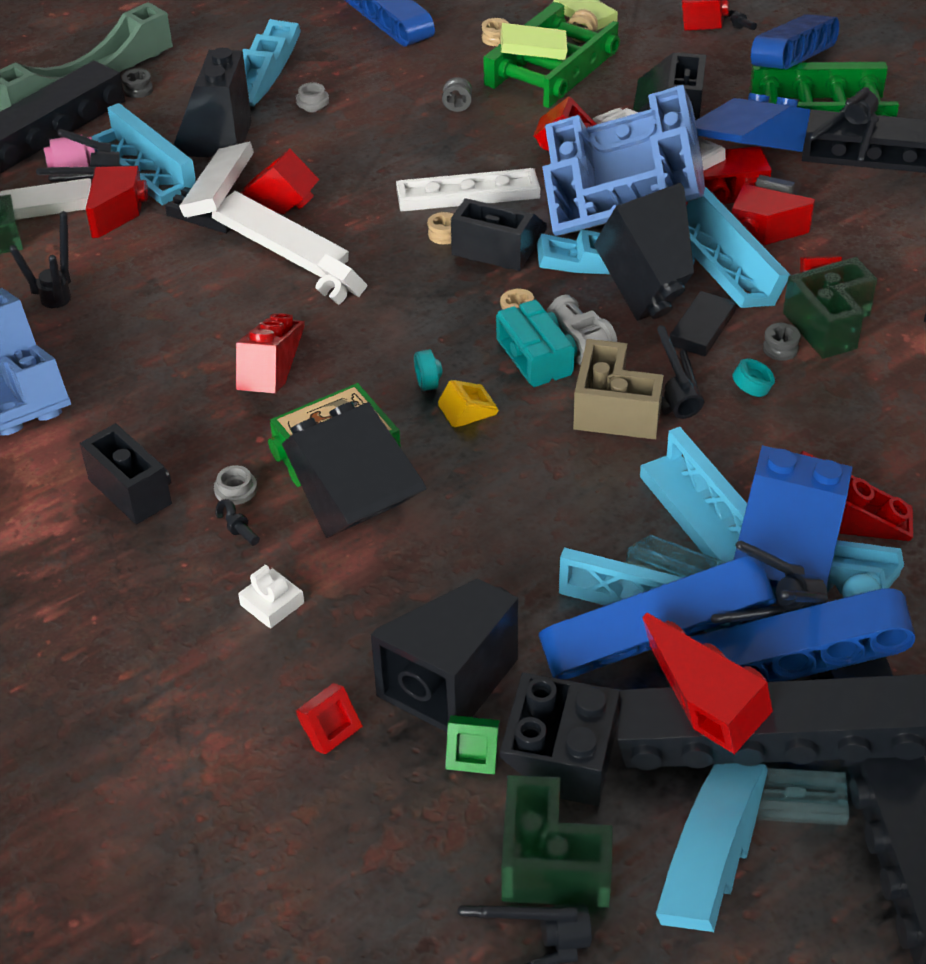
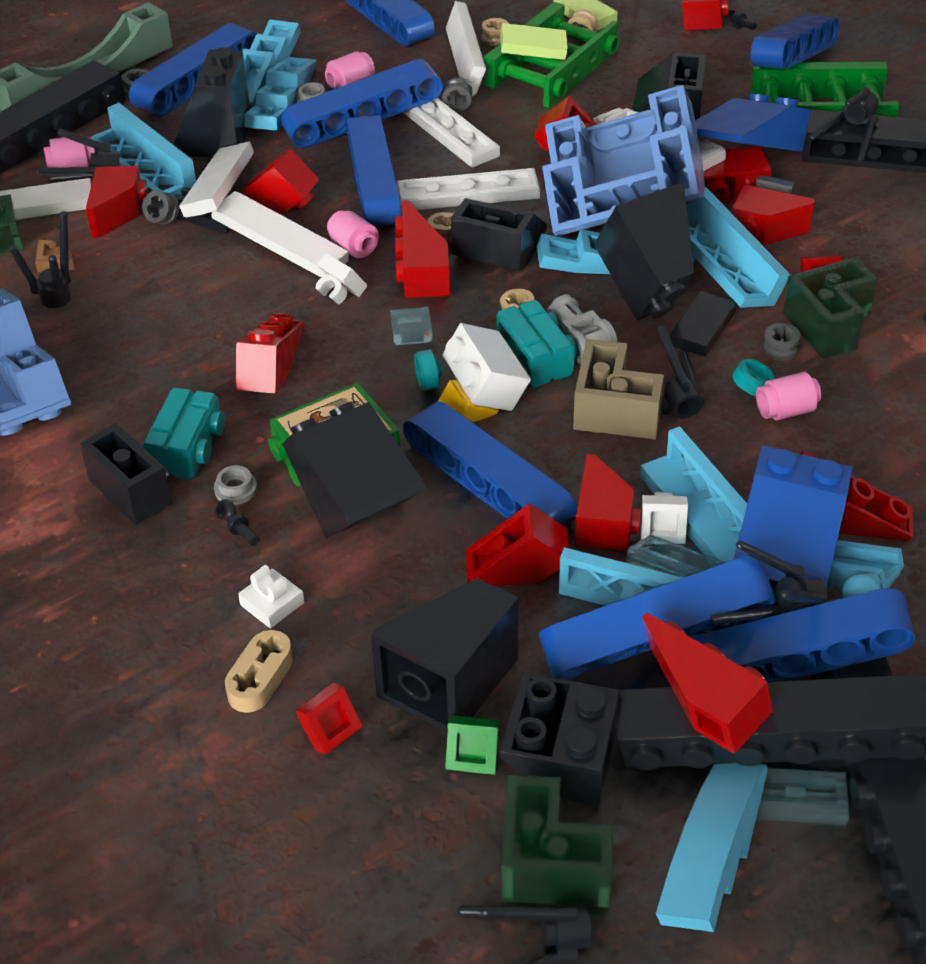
(44, 250): none -> medium nougat tile
(154, 201): none -> dark grey bush
(175, 79): none -> blue beam
(185, 431): none -> teal brick
(252, 667): none -> tan beam
(279, 92): none -> medium azure slope
(349, 69): none -> bright pink brick
(353, 233): none -> bright pink brick
(373, 170): none -> blue beam
(382, 94): none -> blue beam
(411, 326): none -> clear light blue tile
(420, 256): none -> red slope
(454, 132): none -> white tile
(465, 46): none -> white tile
(485, 464): none -> blue beam
(486, 367): none -> white brick
(518, 550): none -> red slope
(605, 509): none -> red slope
(664, 516): none -> white tile
(788, 396): none -> bright pink brick

